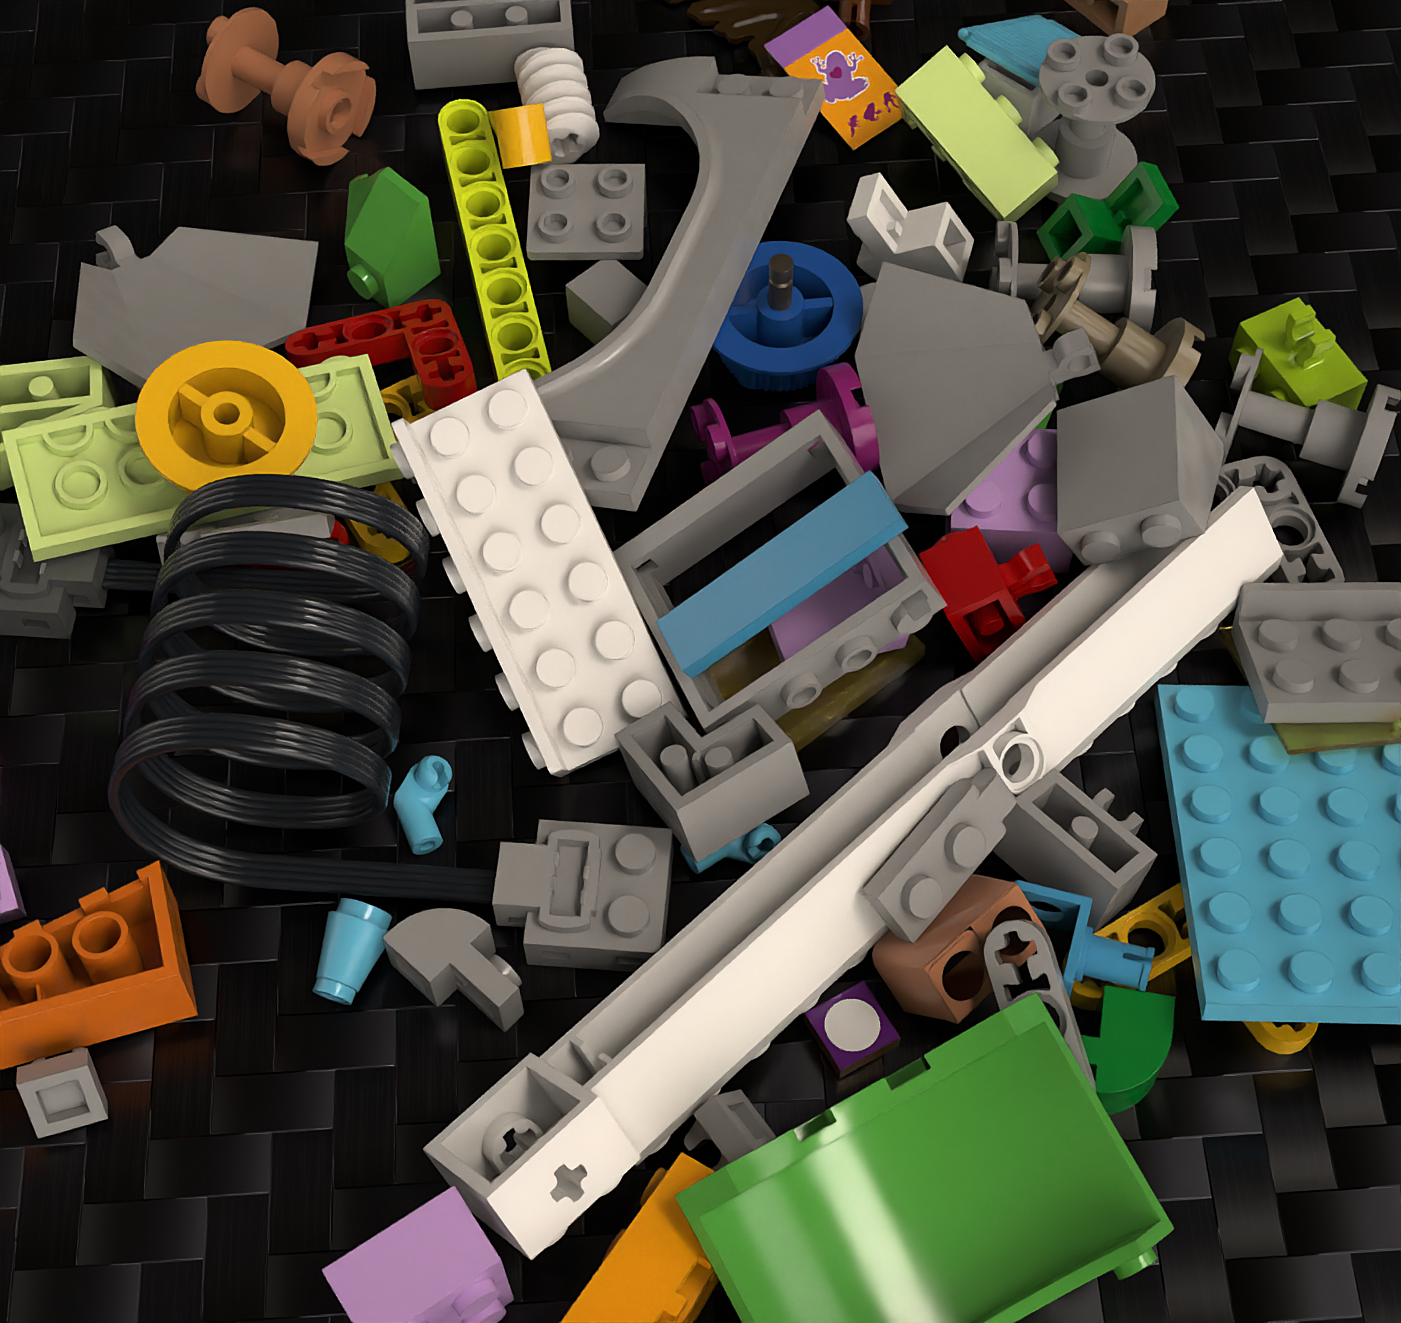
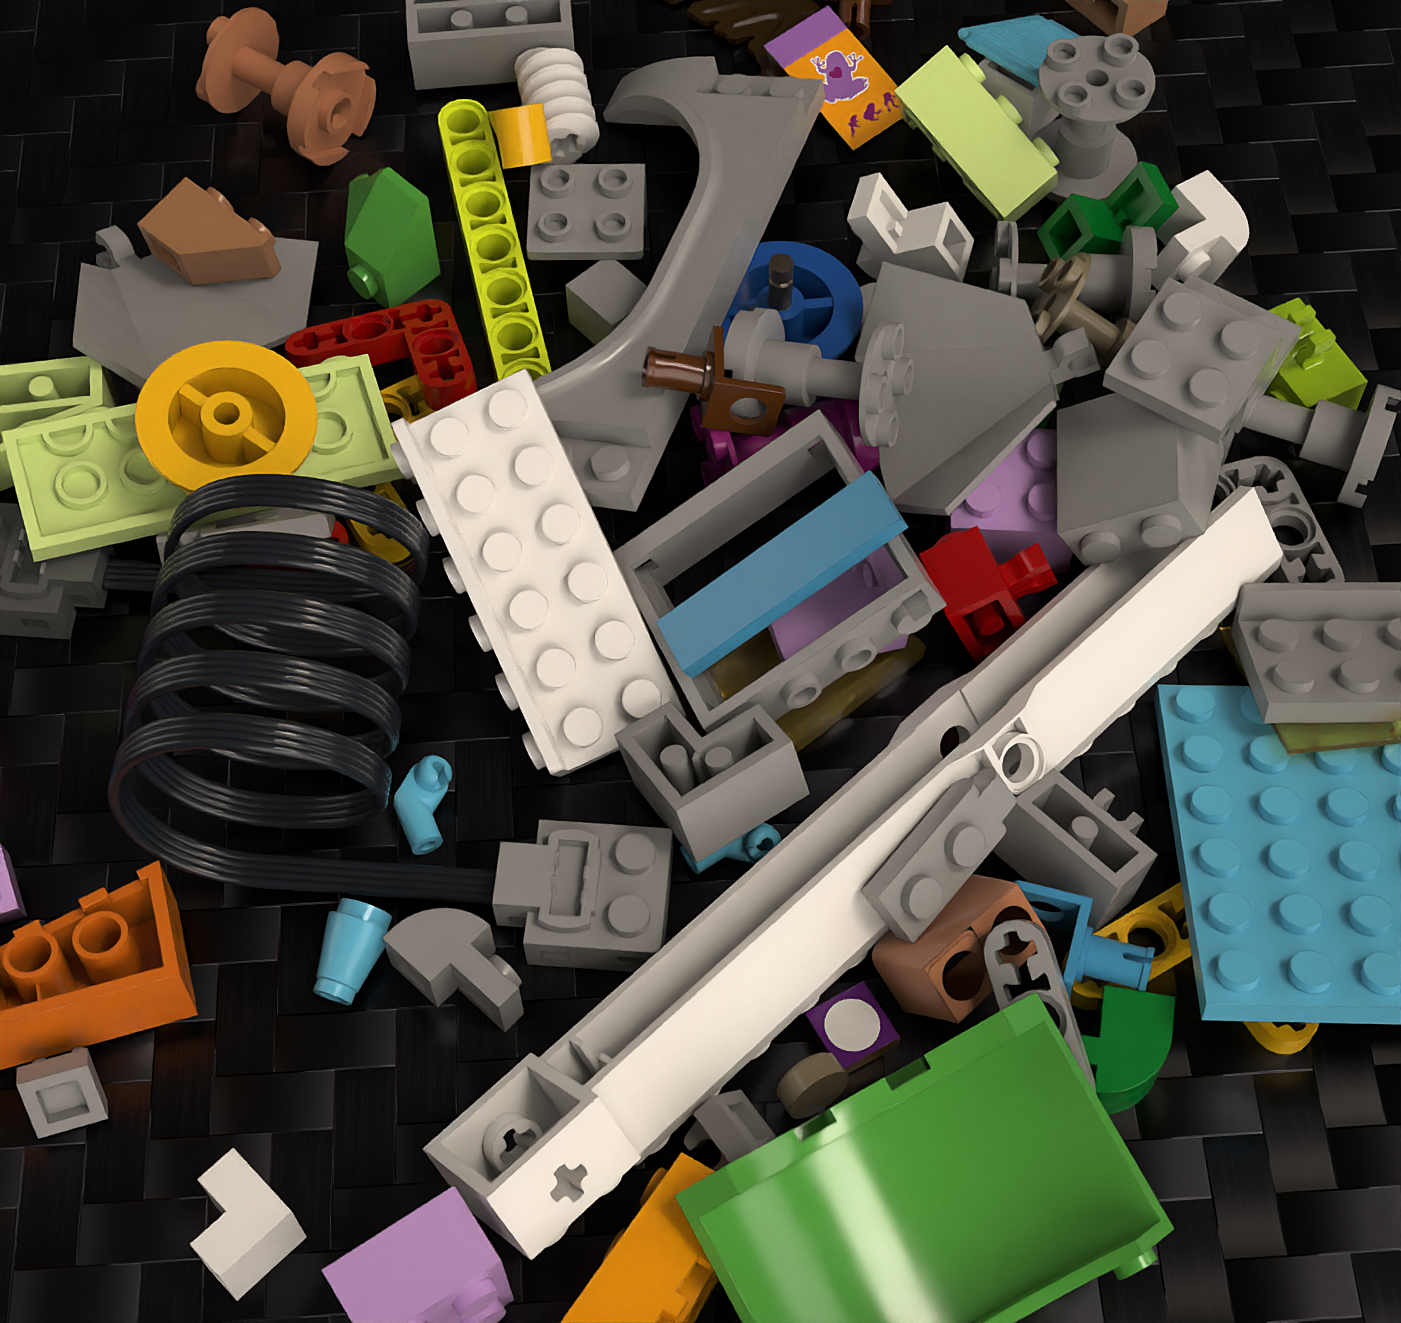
(205, 238): none -> medium nougat slope
(254, 1226): none -> white piece
(706, 379): none -> reddish brown bracket
(759, 353): none -> light grey piece
(812, 1085): none -> dark tan tile
(1201, 357): none -> light grey bracket
(1202, 232): none -> white brick

